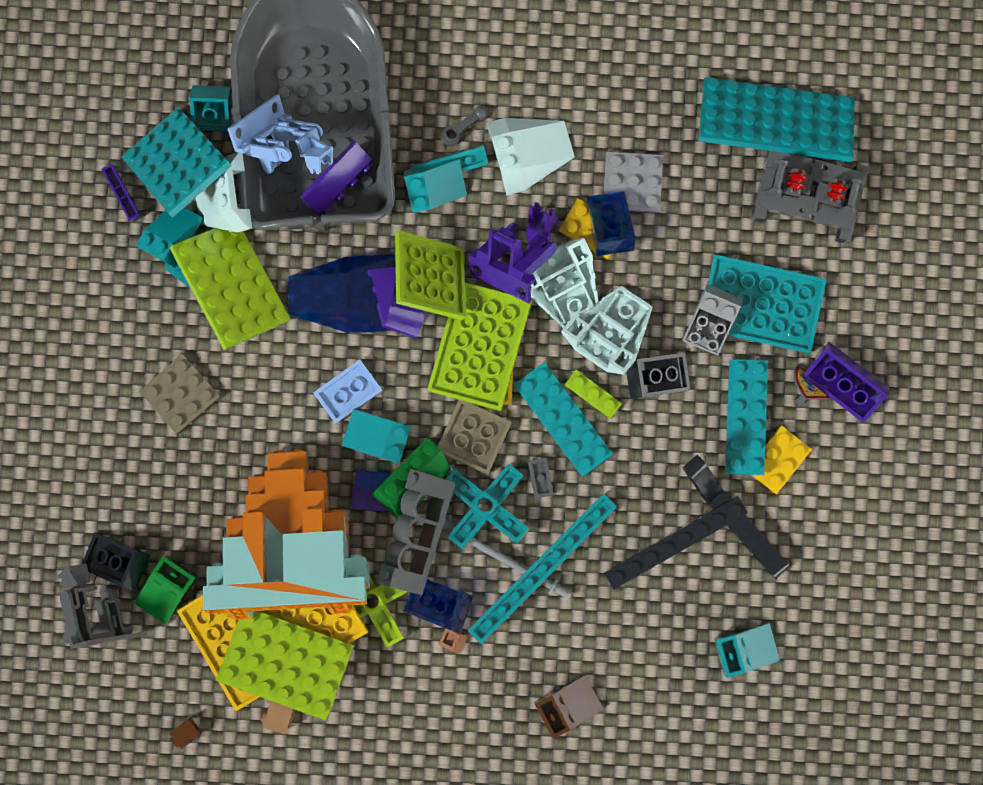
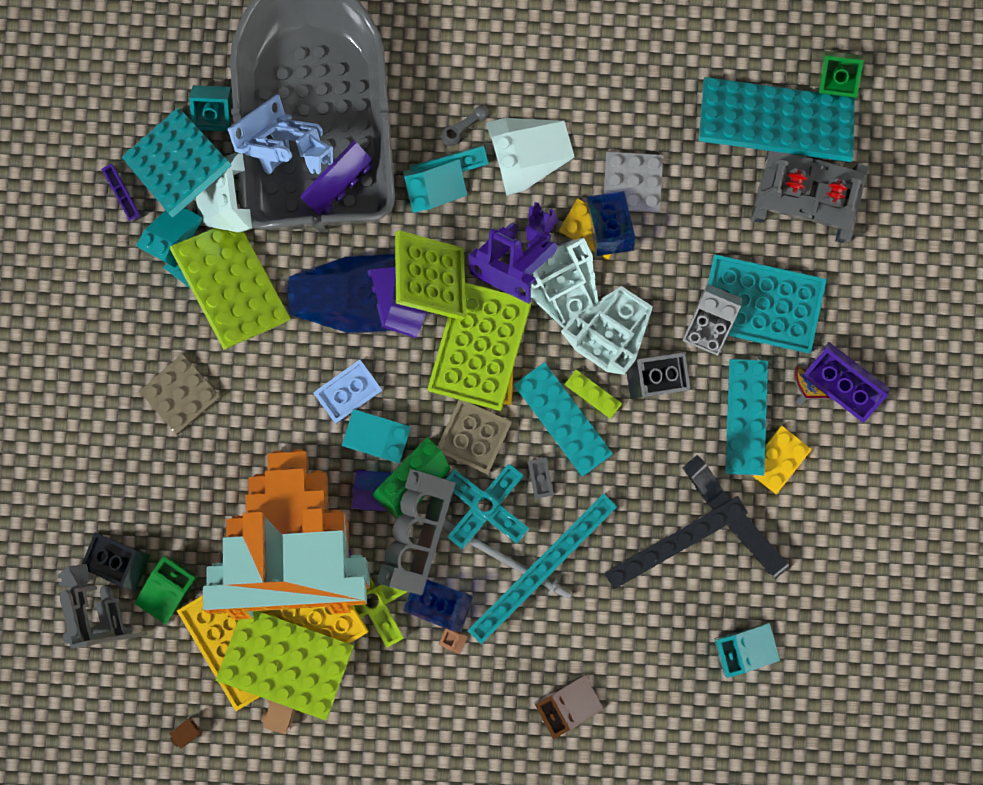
(840, 74): none -> green slope

